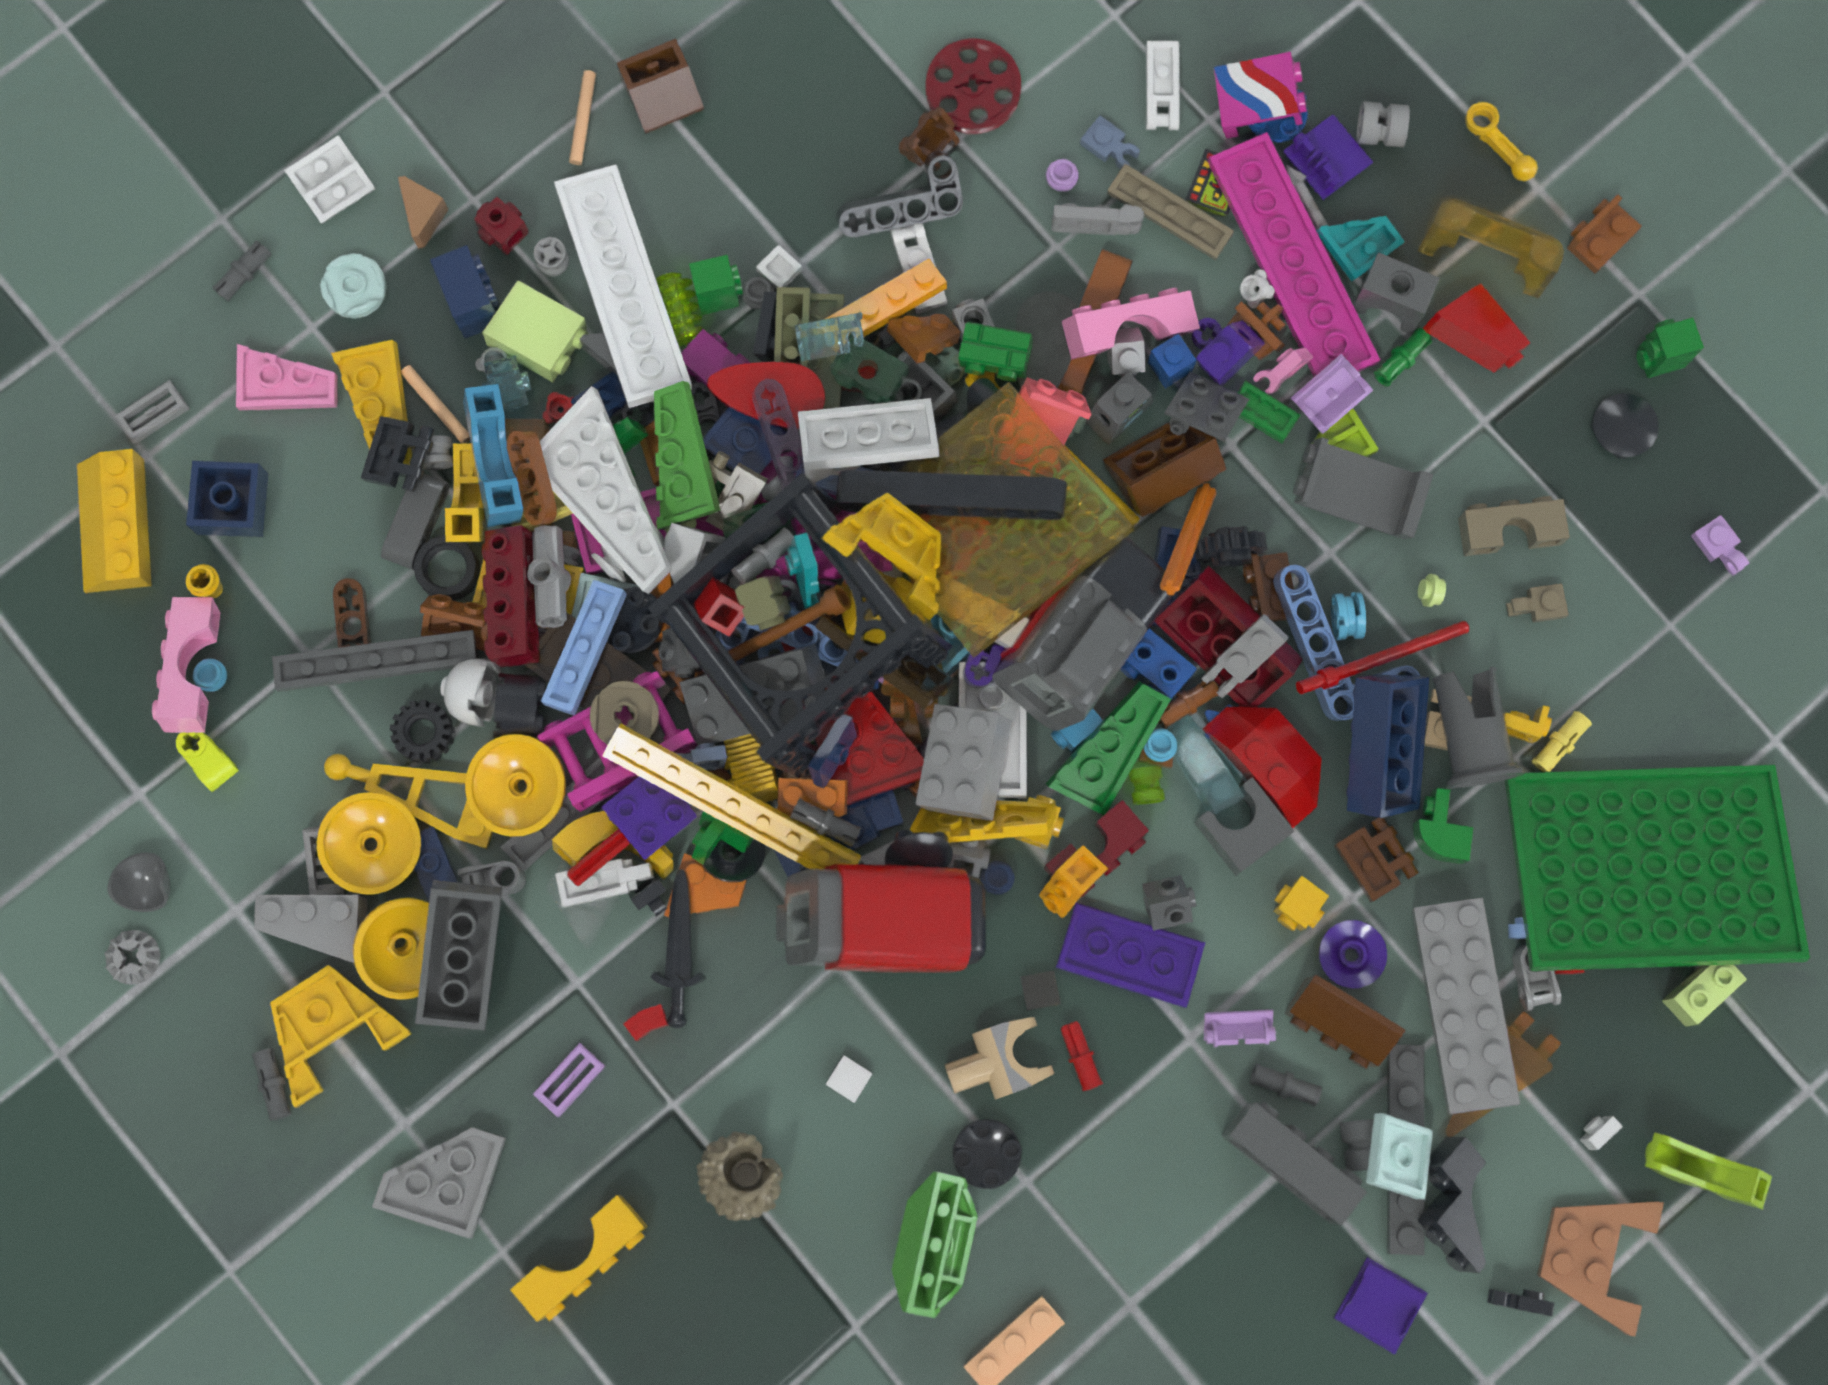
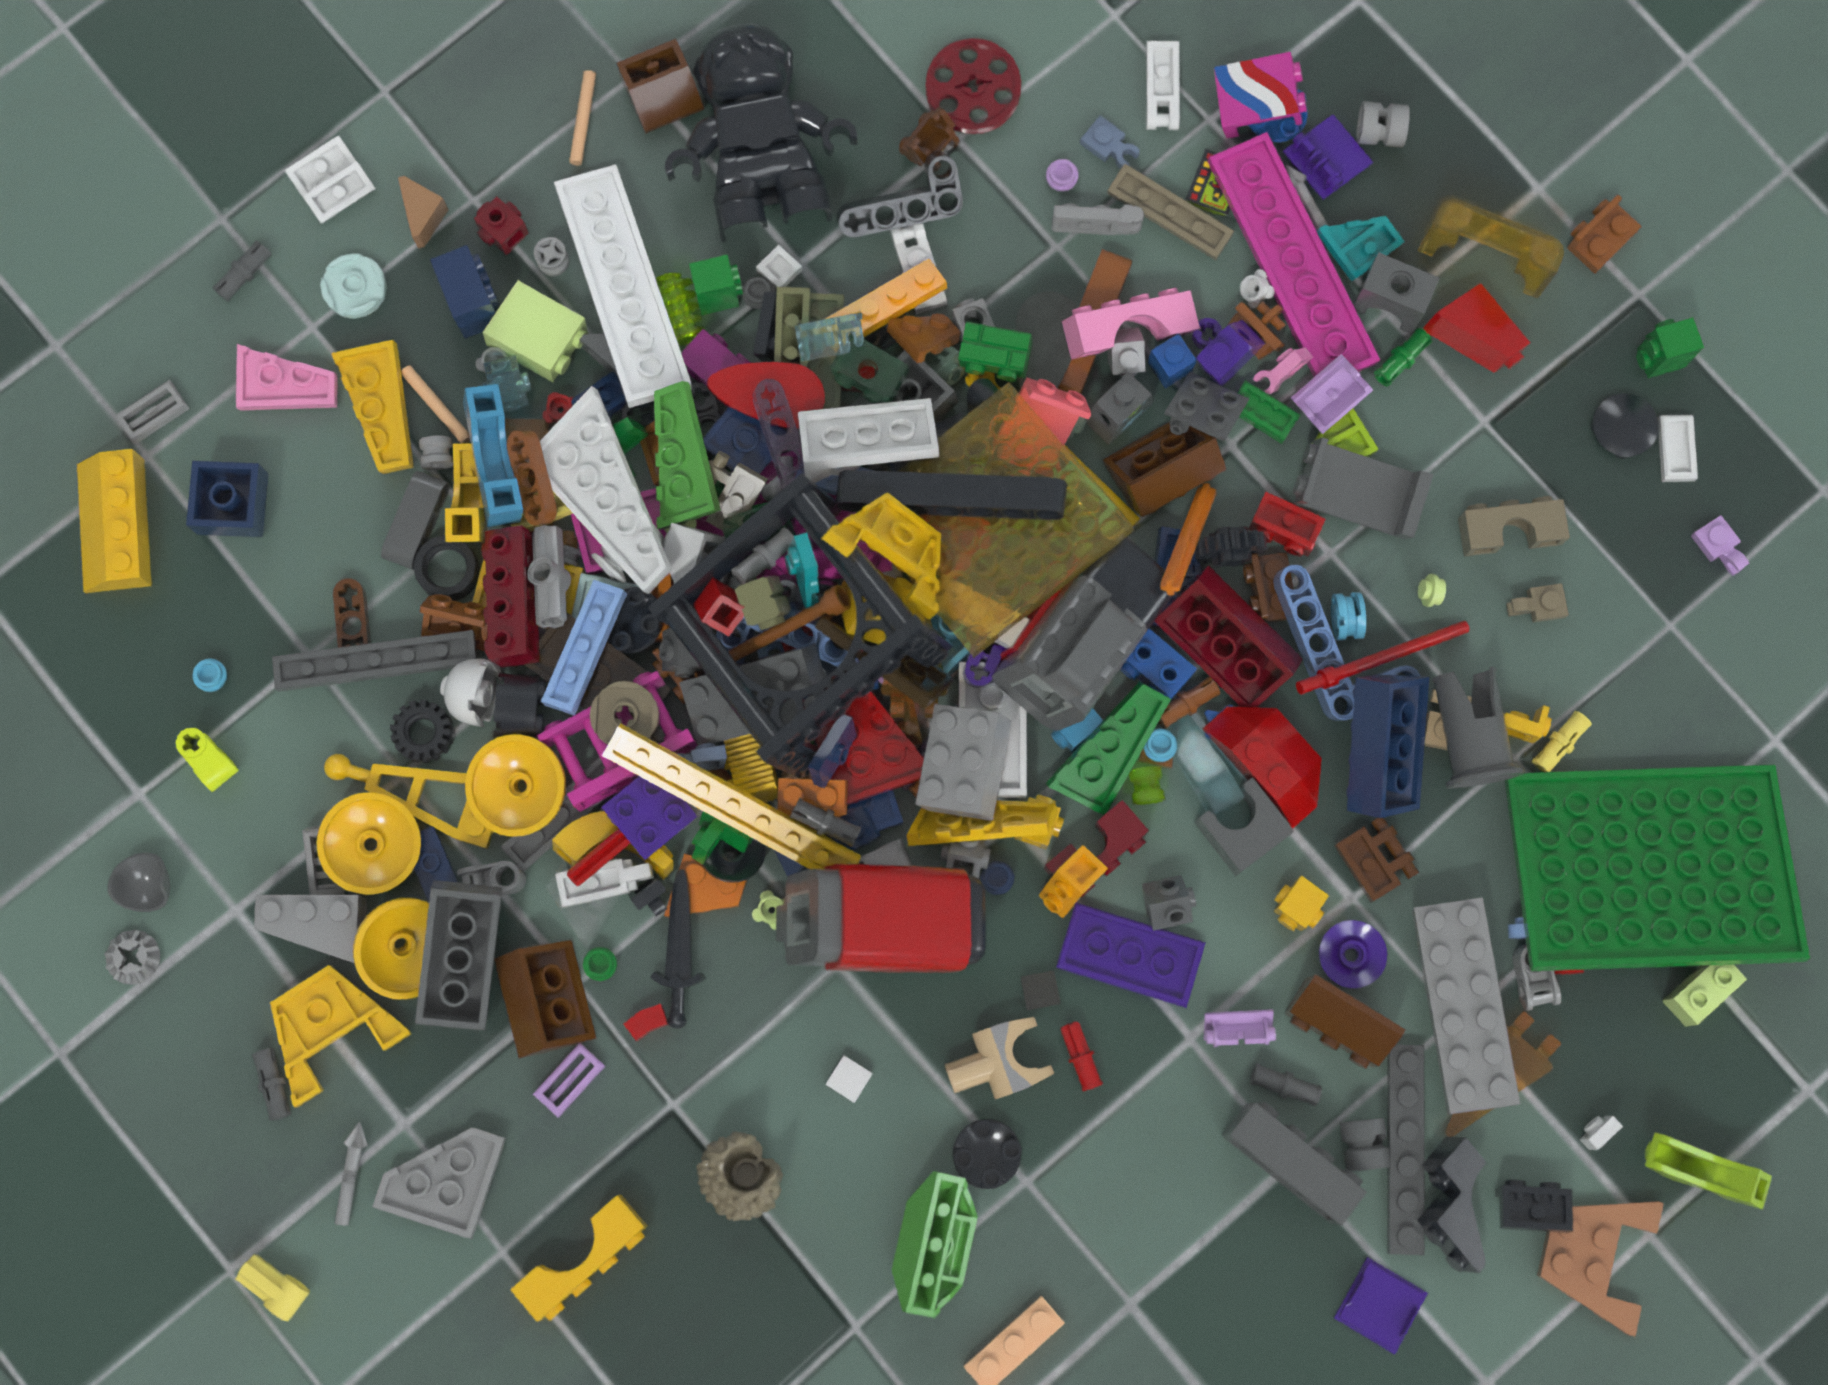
(190, 627): bright pink arch -> none
(204, 581): yellow cone -> none
(279, 1292): none -> light yellow piece
(355, 1143): none -> light grey piece
(389, 450): black plate -> none
(544, 998): none -> reddish brown slope
(600, 964): none -> green plate
(757, 128): none -> black piece
(762, 912): none -> yellowish green plate
(919, 849): black dish -> none
(1247, 653): light grey hinge -> none
(1287, 525): none -> red bracket
(1399, 1156): light aqua plate -> none
(1436, 836): green brick -> none
(1522, 166): yellow piece -> none
(1530, 1301): black plate -> none
(1535, 1208): none -> black bracket
(1677, 448): none -> white tile

